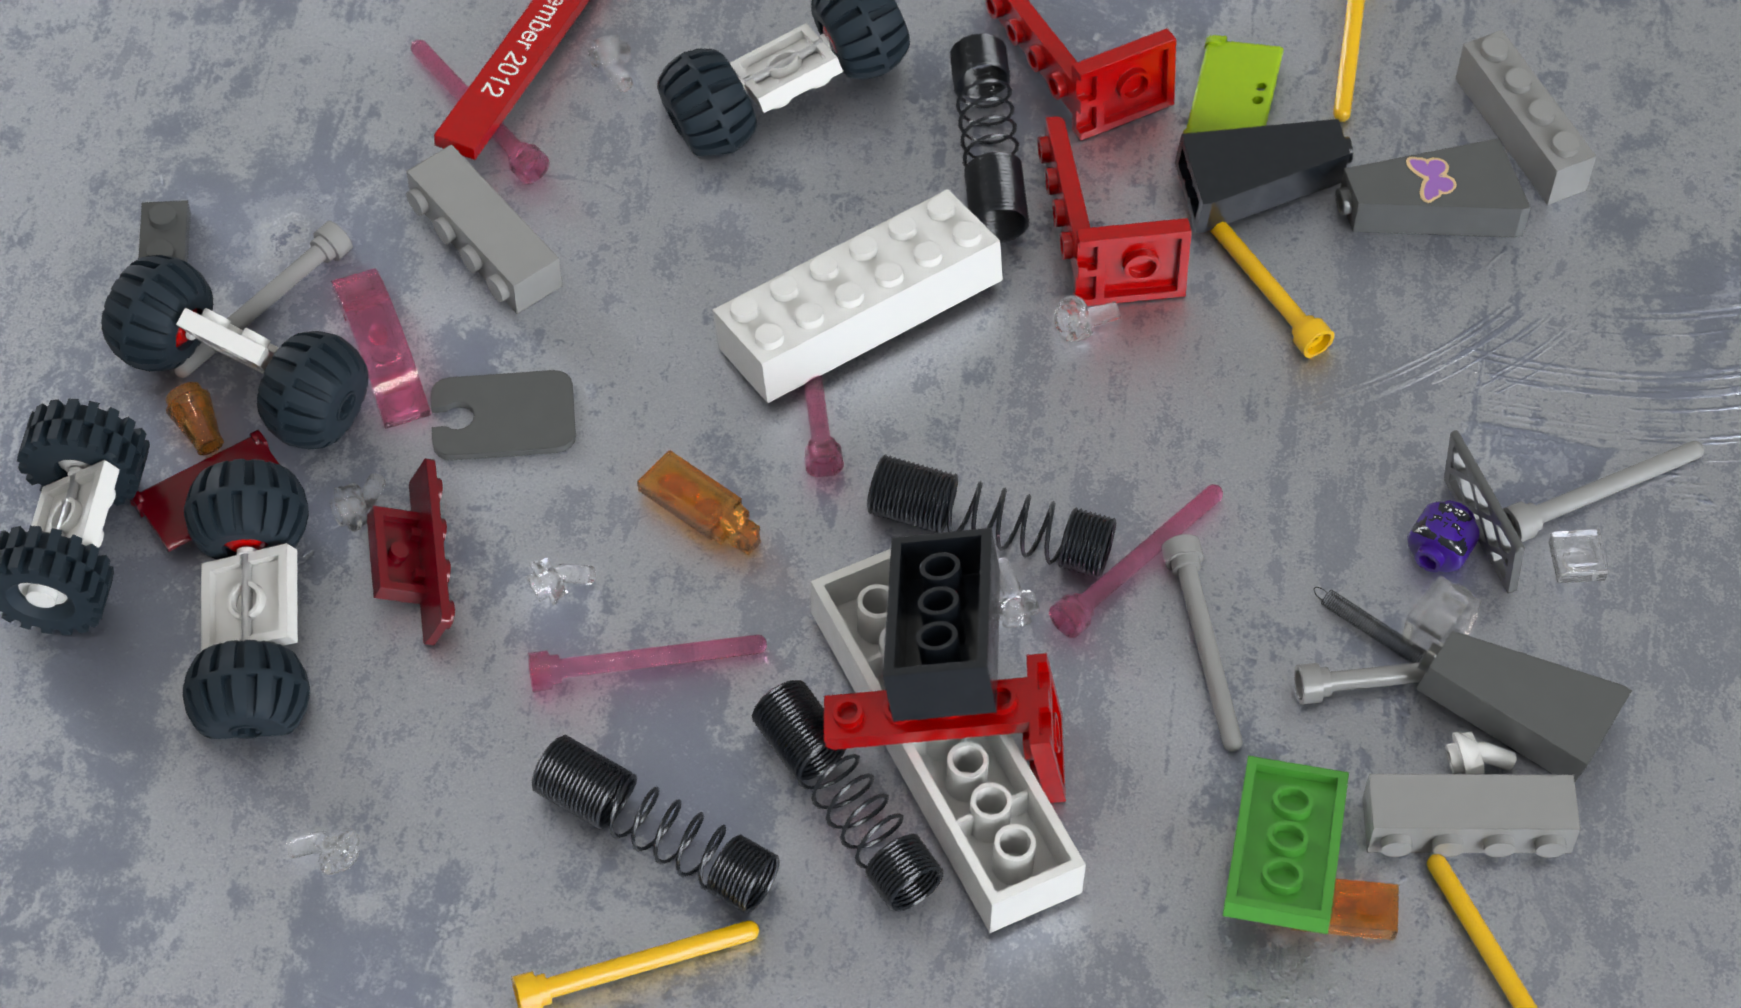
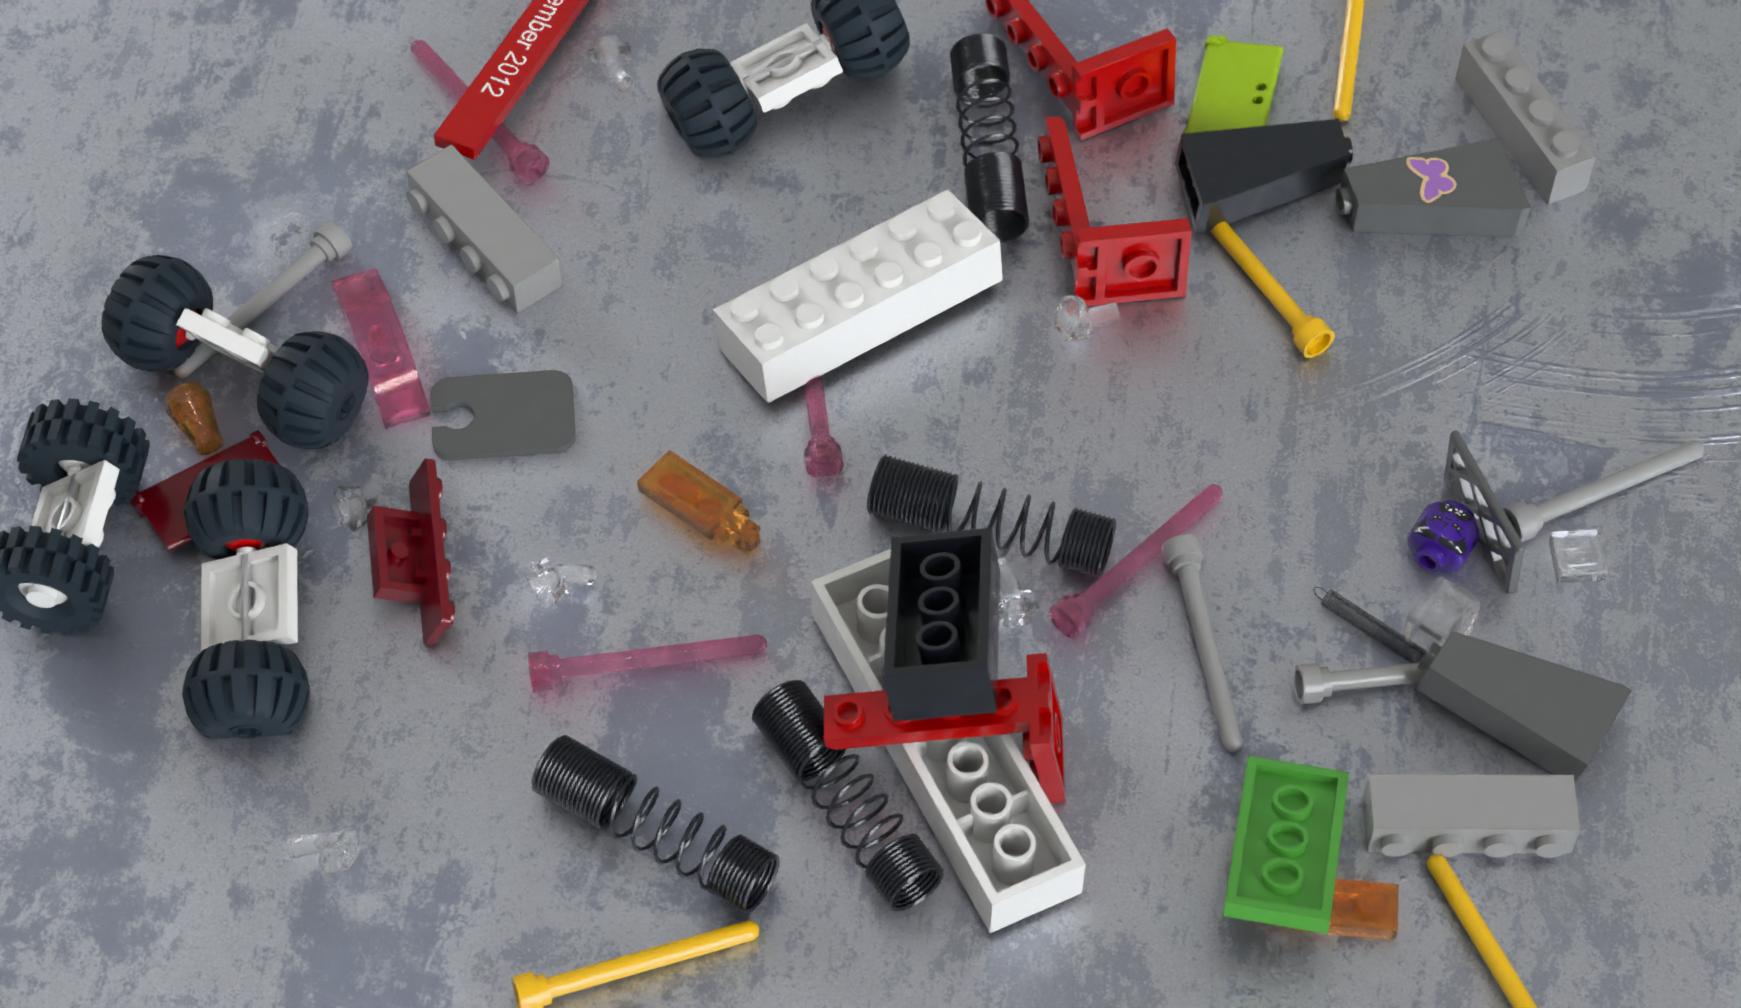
(165, 229): dark grey plate -> none
(1467, 755): white plate -> none

